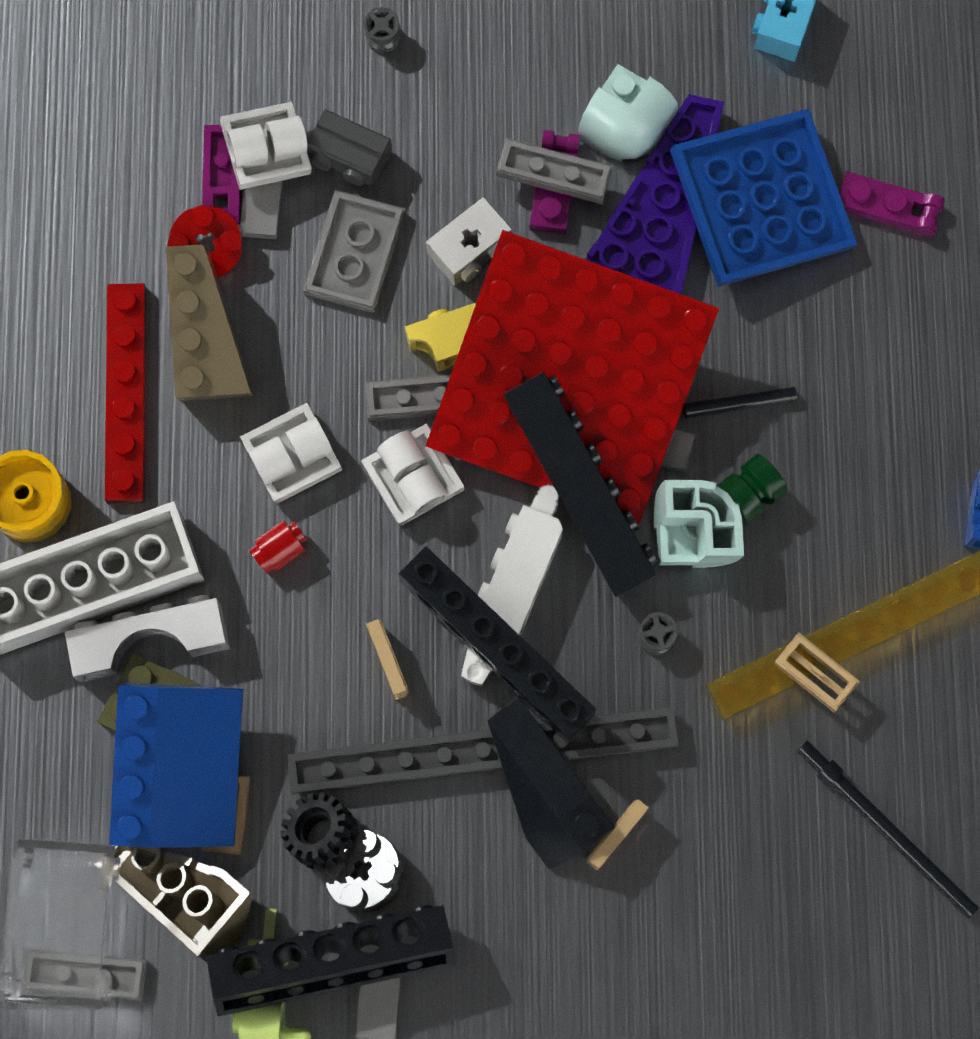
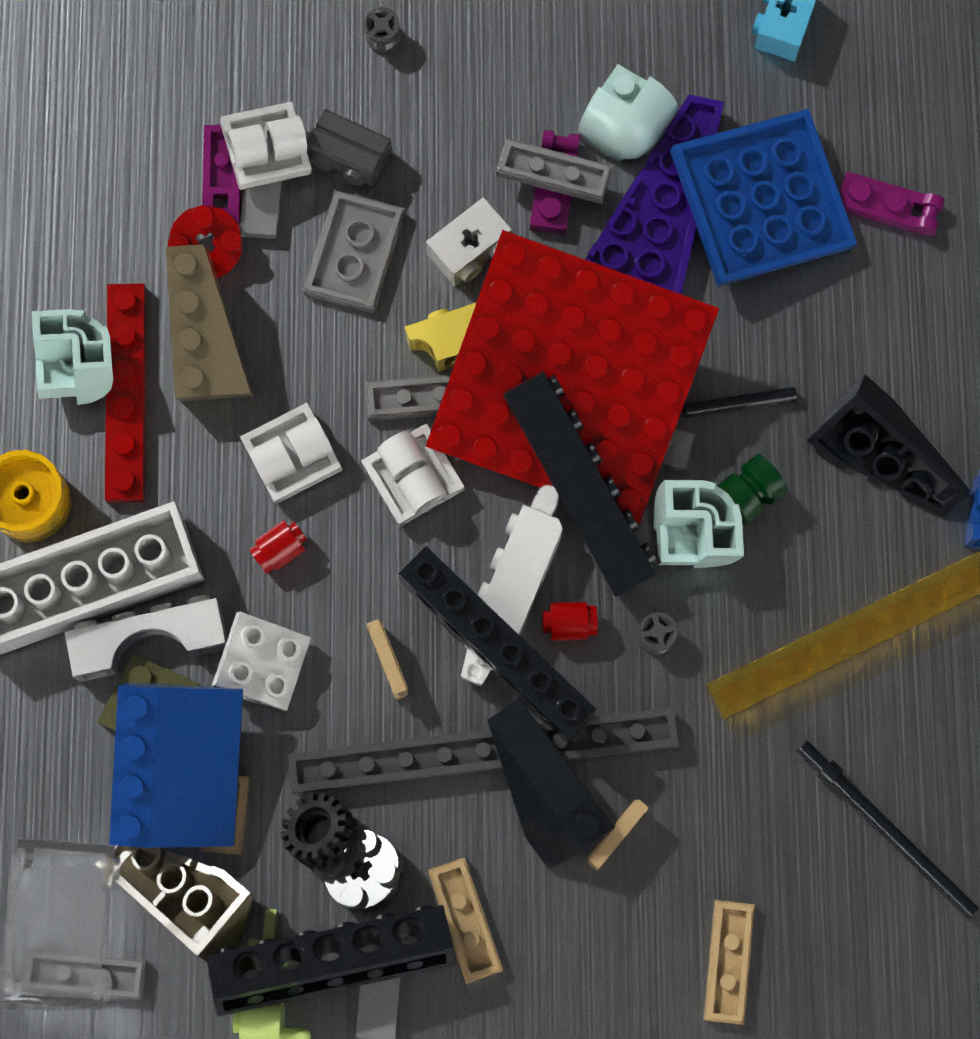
(71, 355): none -> light aqua brick
(262, 661): none -> white plate
(465, 920): none -> tan tile
(570, 621): none -> red brick
(729, 962): none -> tan tile
(806, 683): tan tile -> none
(881, 442): none -> black wedge

